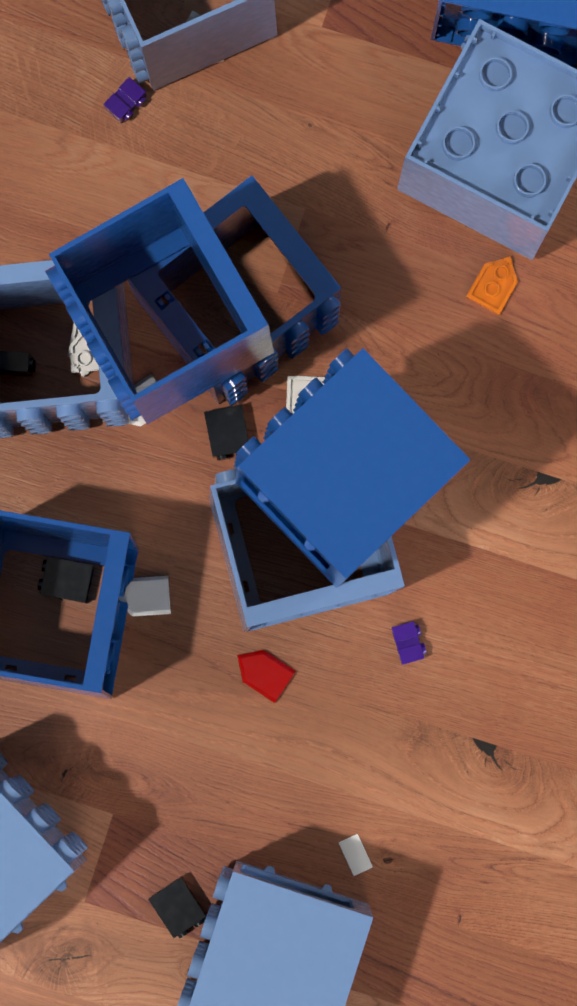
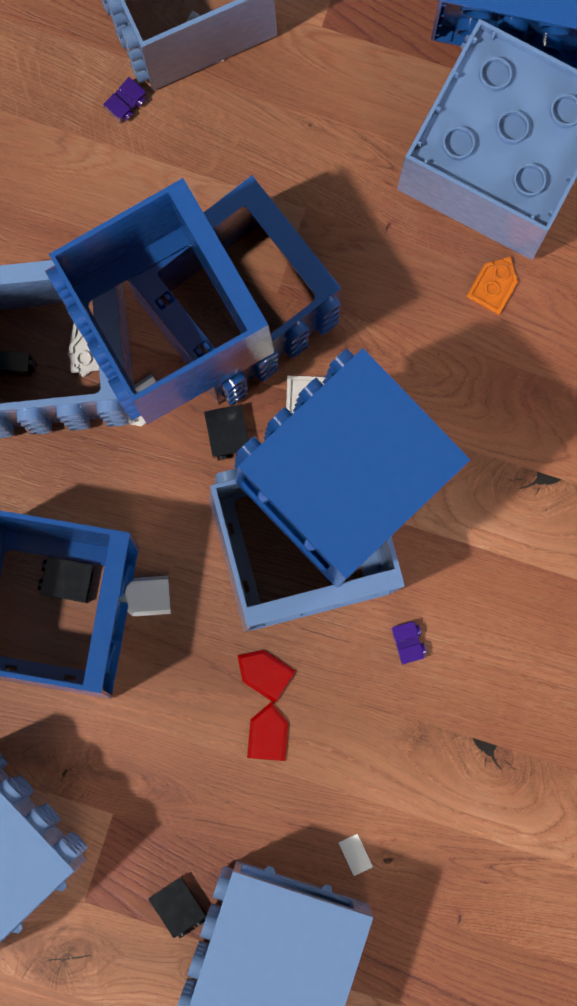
(268, 735): none -> red tile

